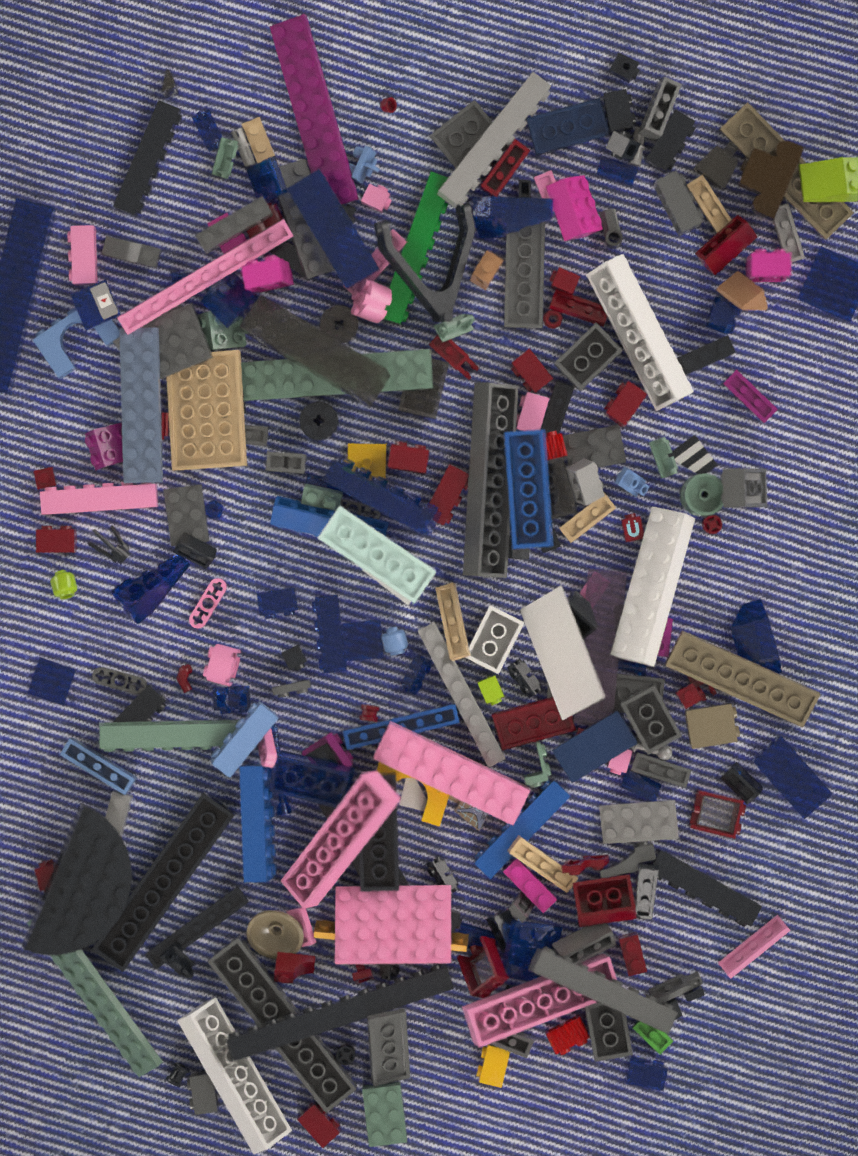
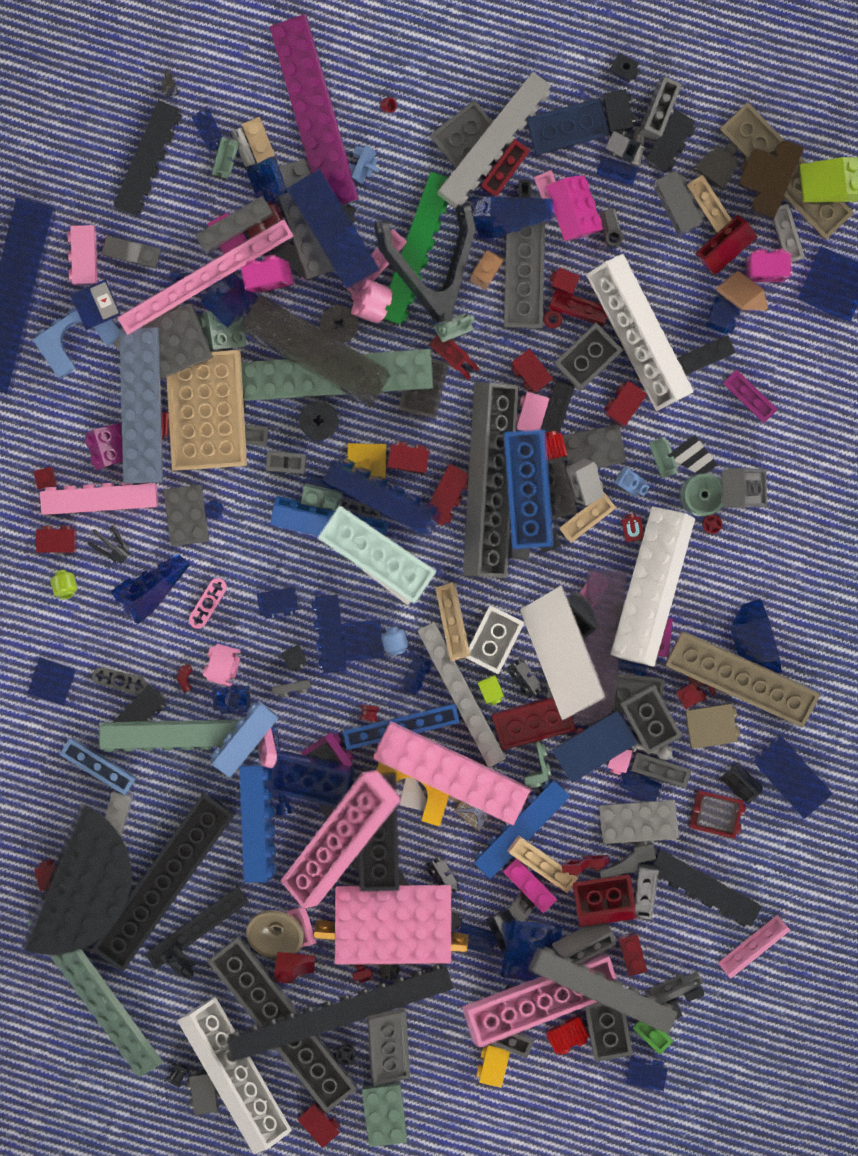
(195, 550): black slope -> none
(376, 198): bright pink brick -> none
(483, 969): dark red window -> none

